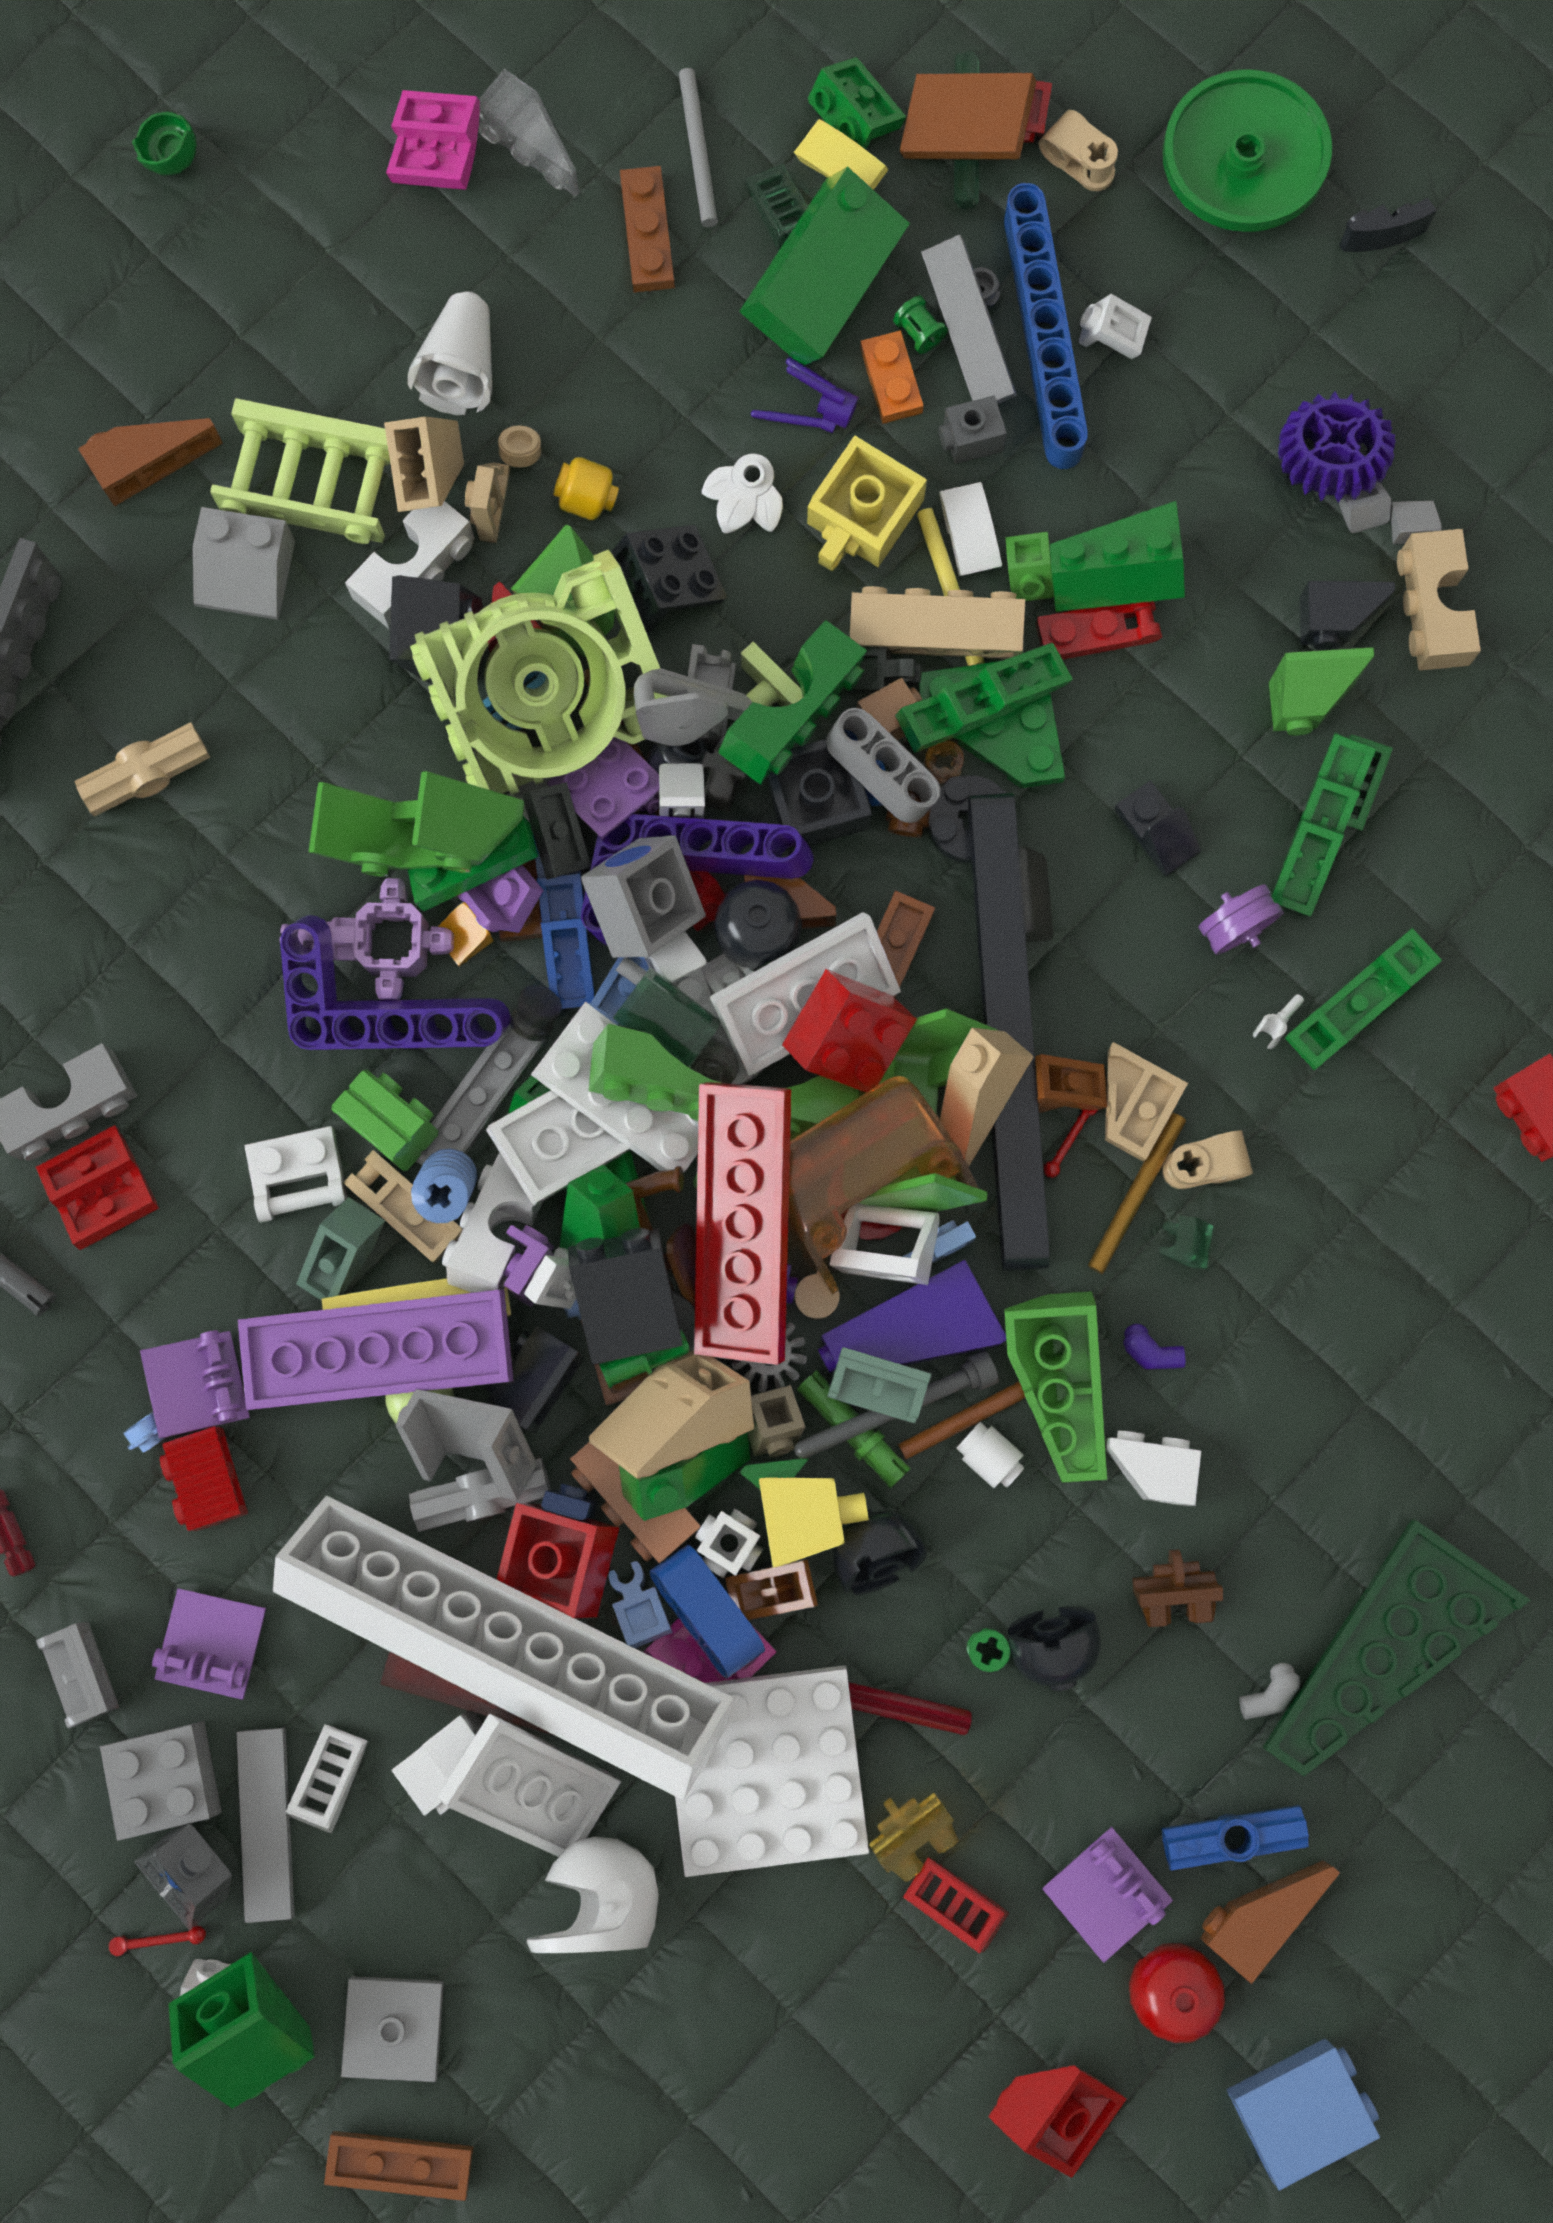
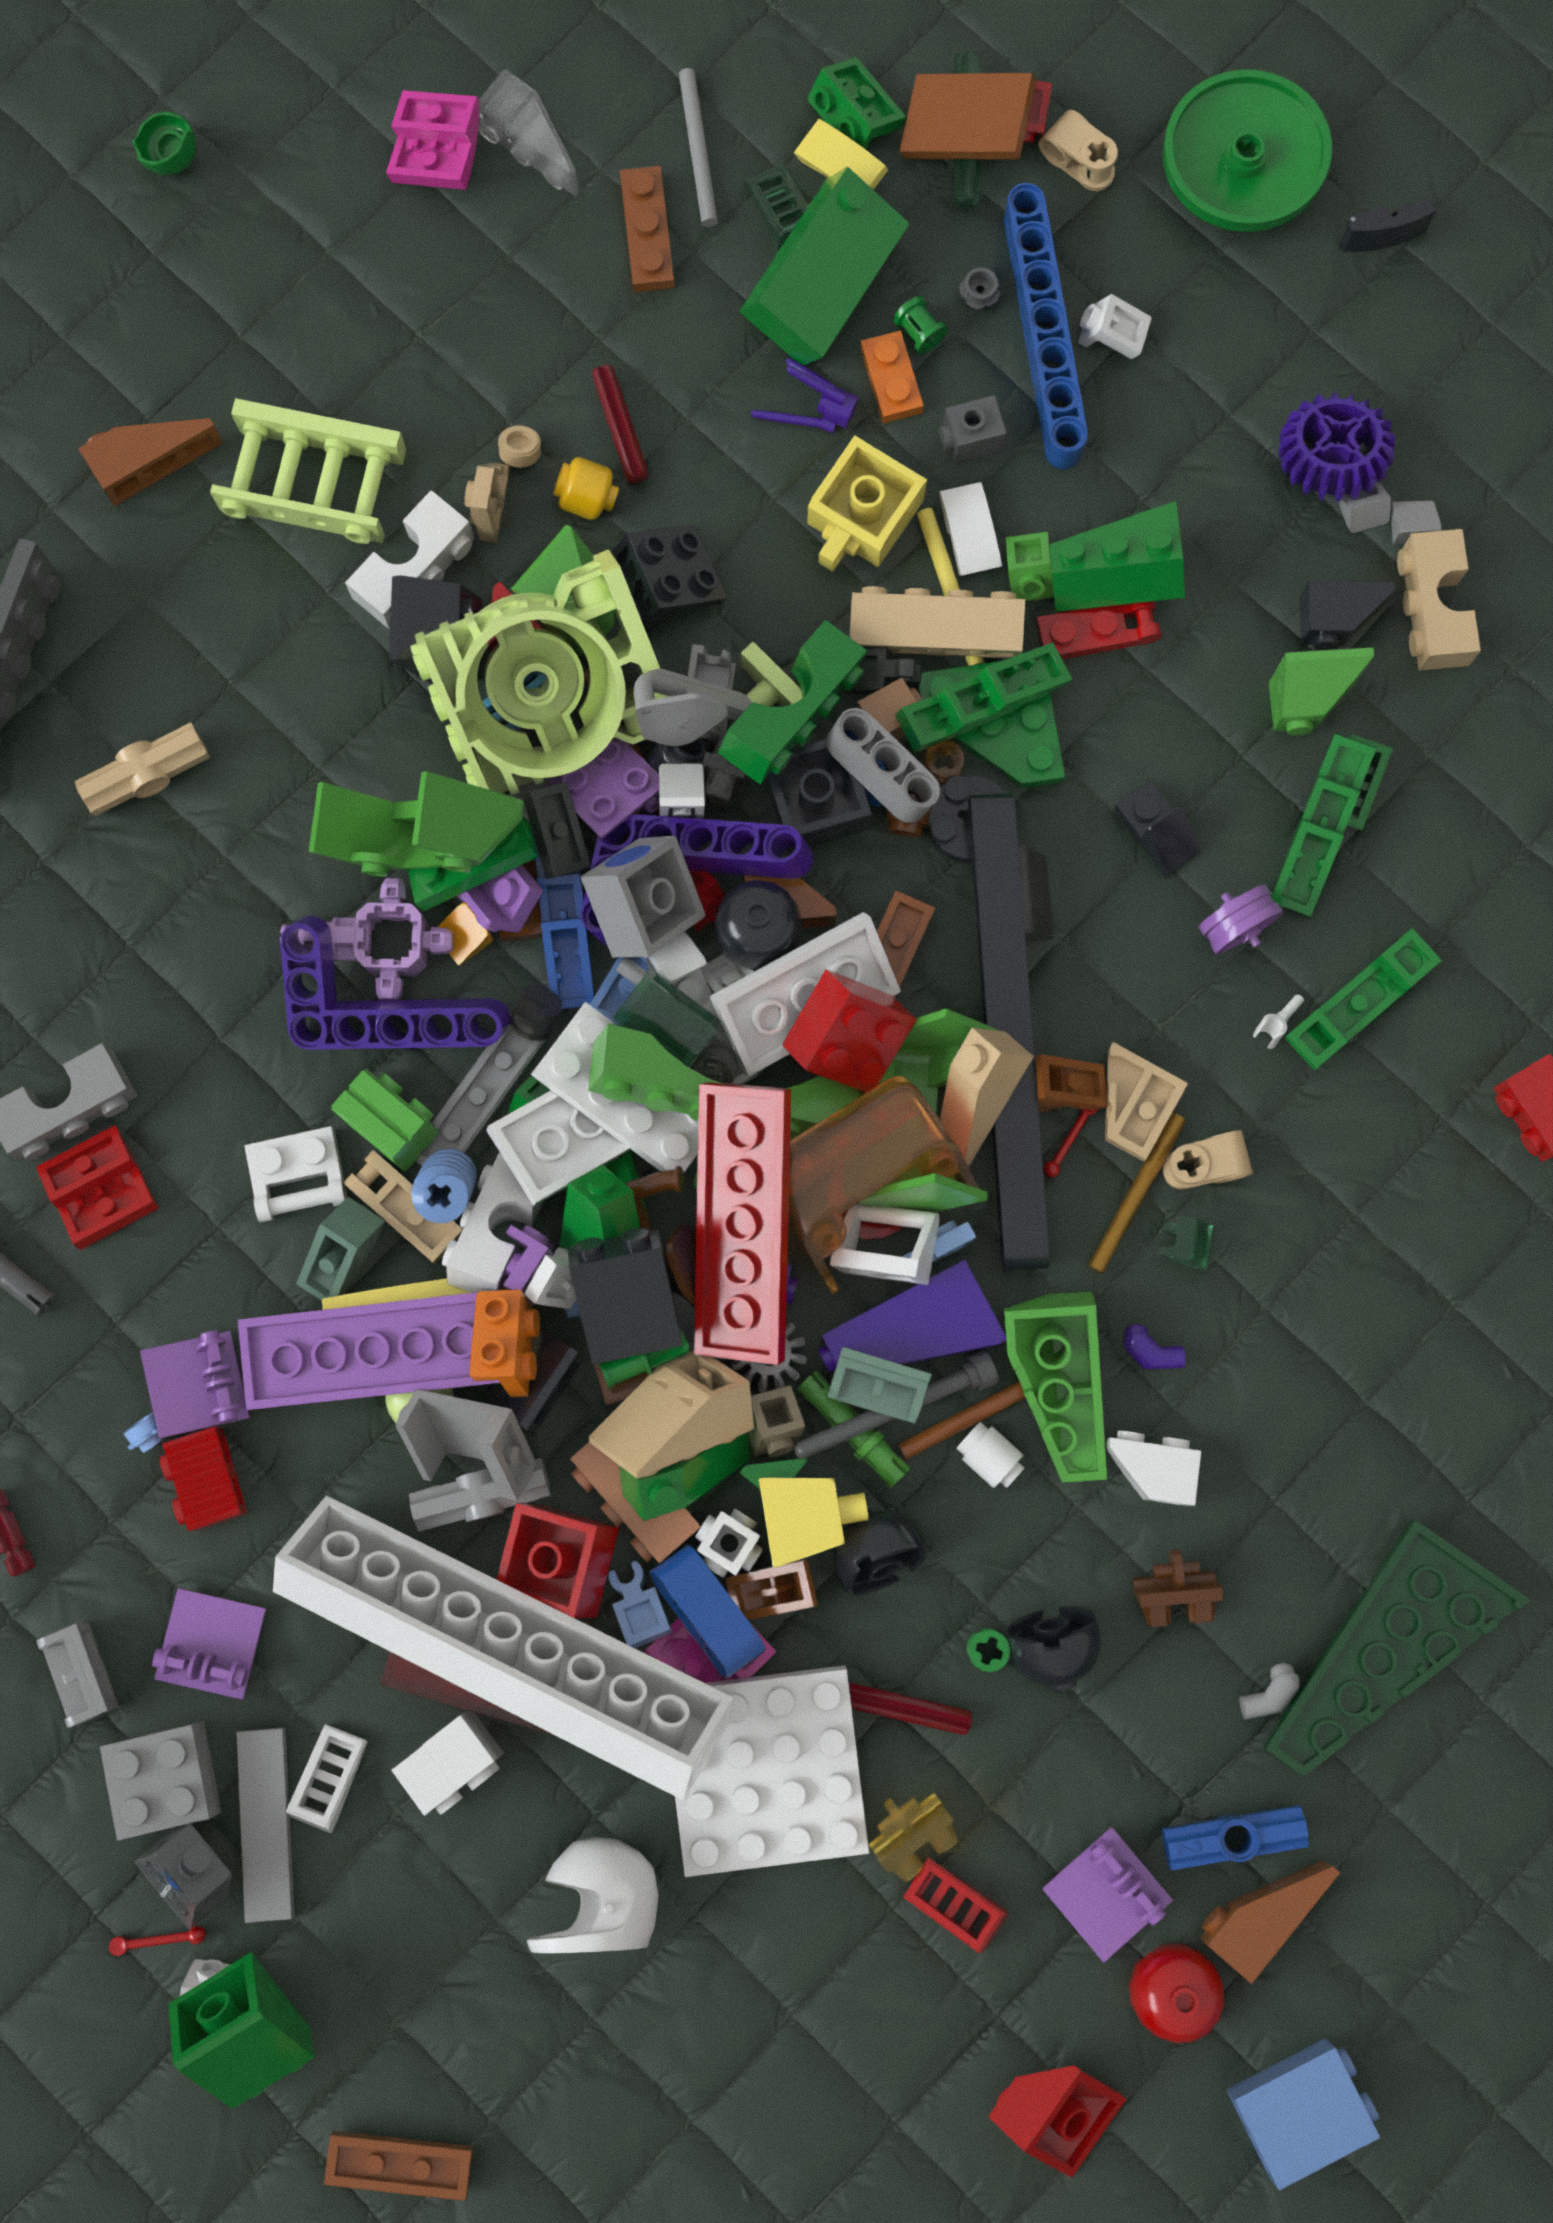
(241, 563): light grey slope -> none
(392, 2029): light grey plate -> none
(423, 460): tan slope -> none
(455, 358): white cone -> none
(504, 1340): none -> orange bracket
(528, 1787): white plate -> none
(569, 1502): dark blue plate -> none
(620, 424): none -> dark red axle
(744, 500): white plate -> none
(815, 1299): tan tile -> none
(968, 320): light grey tile -> none

